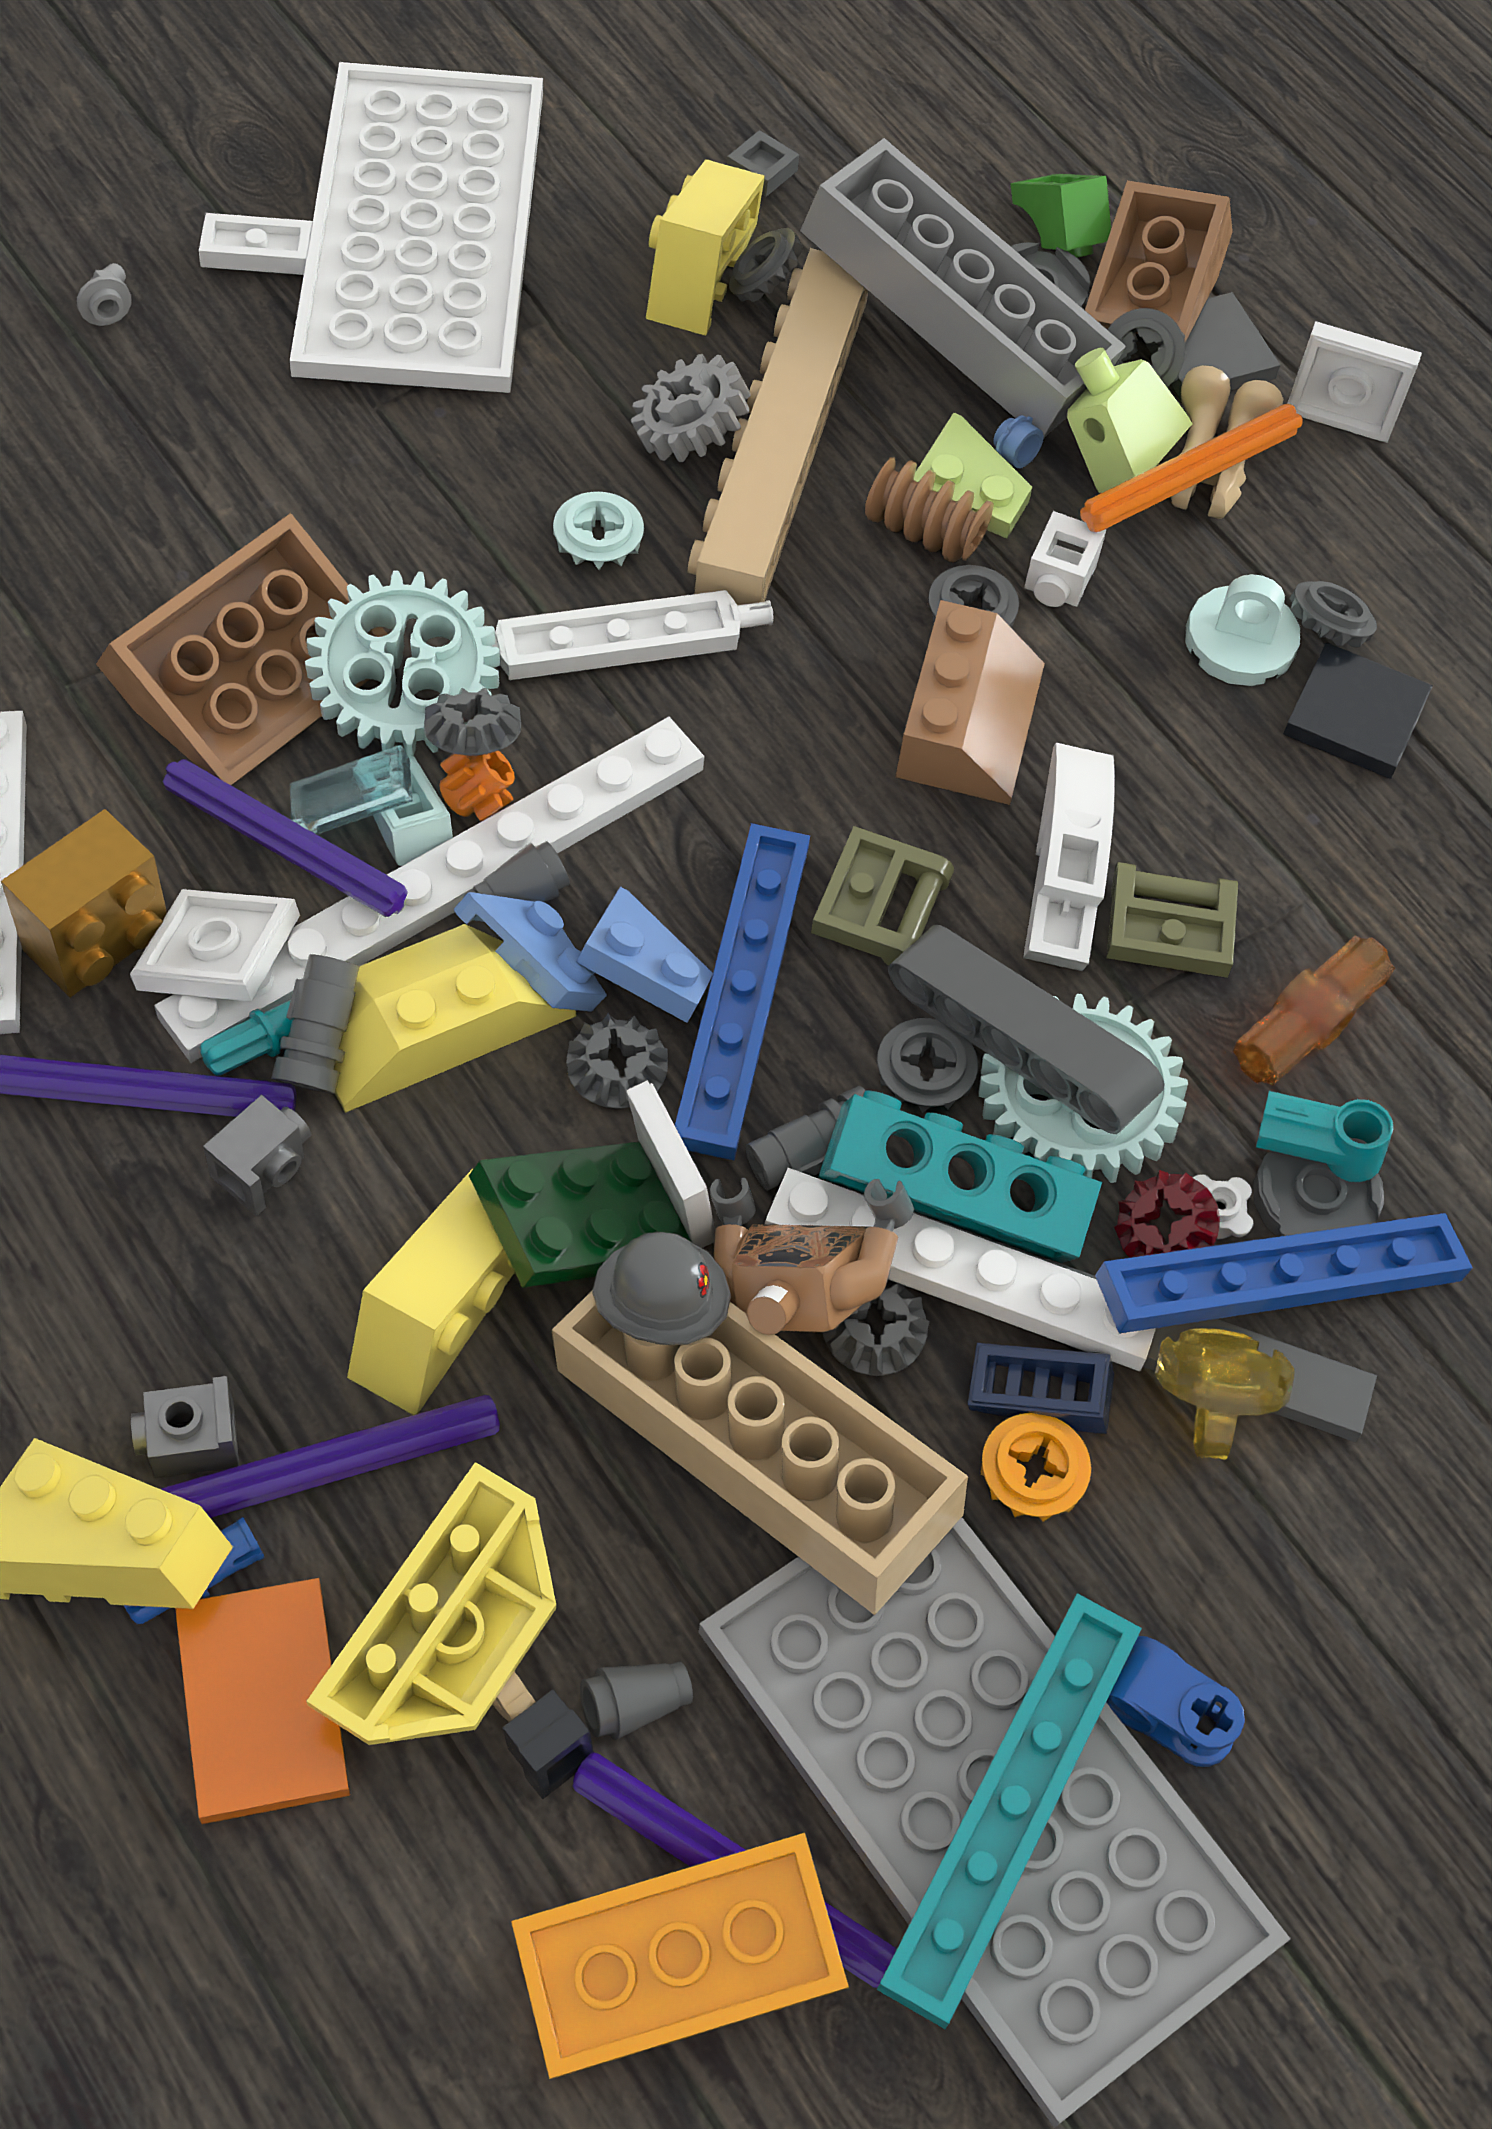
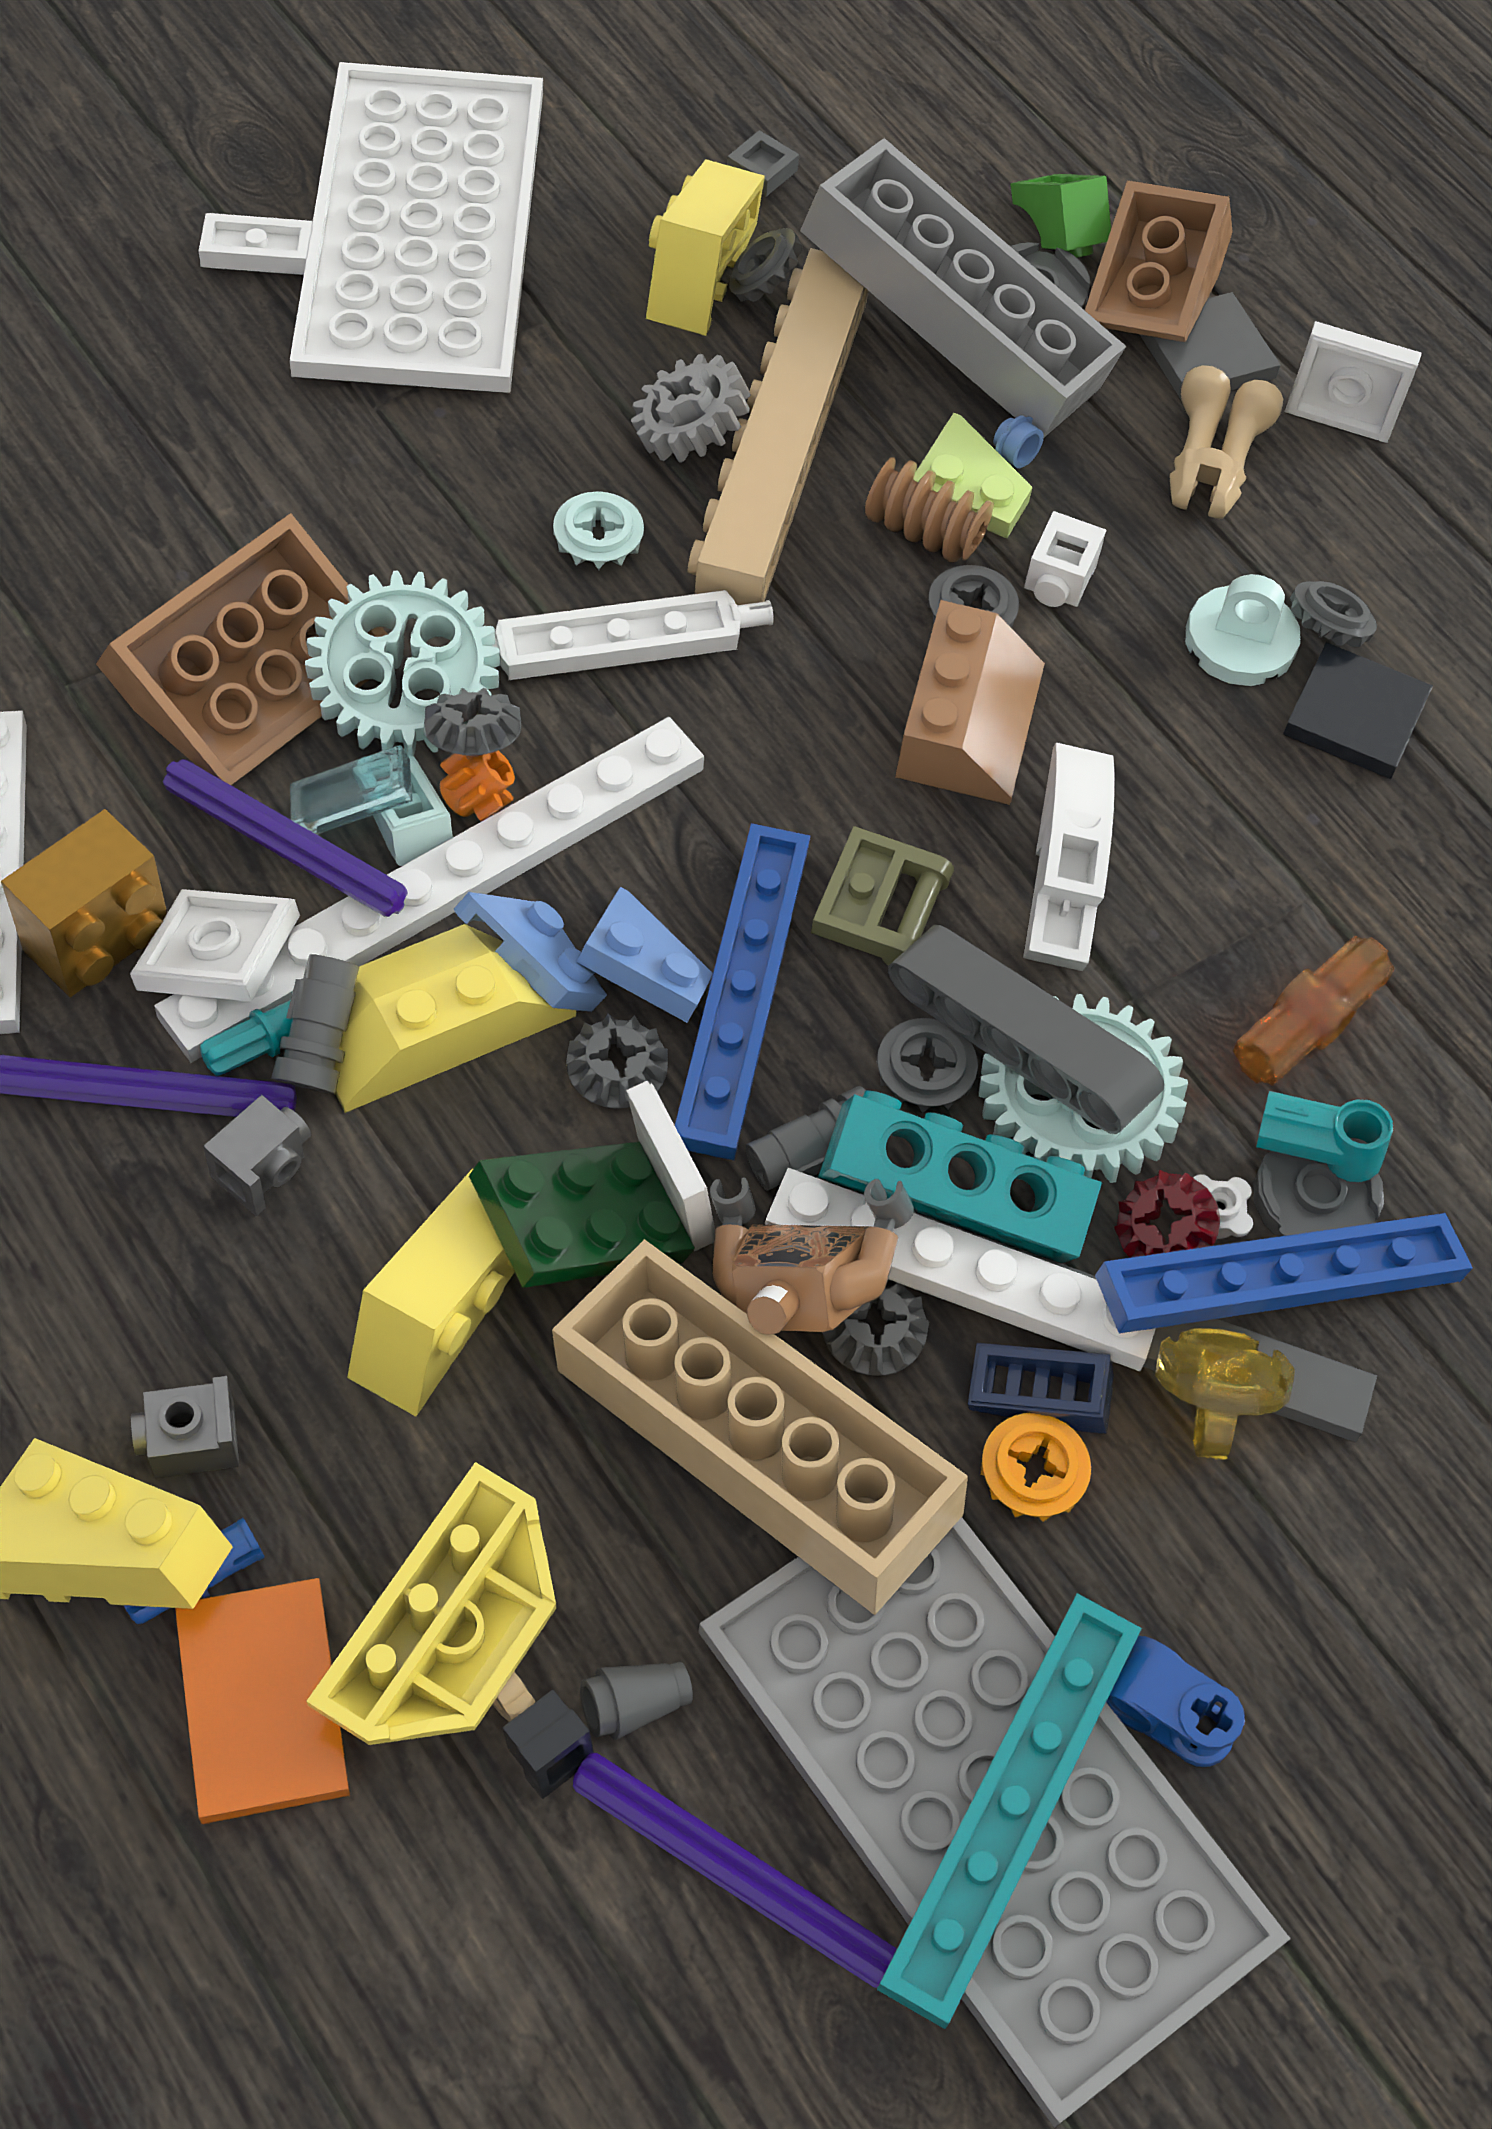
(105, 296): light grey plate -> none
(341, 1457): dark purple axle -> none
(528, 875): dark grey cone -> none
(662, 1290): dark grey hat -> none
(678, 1955): light orange plate -> none
(1123, 419): yellowish green torso -> none
(1154, 328): dark grey gear -> none
(1170, 932): olive plate -> none
(1190, 468): orange axle -> none

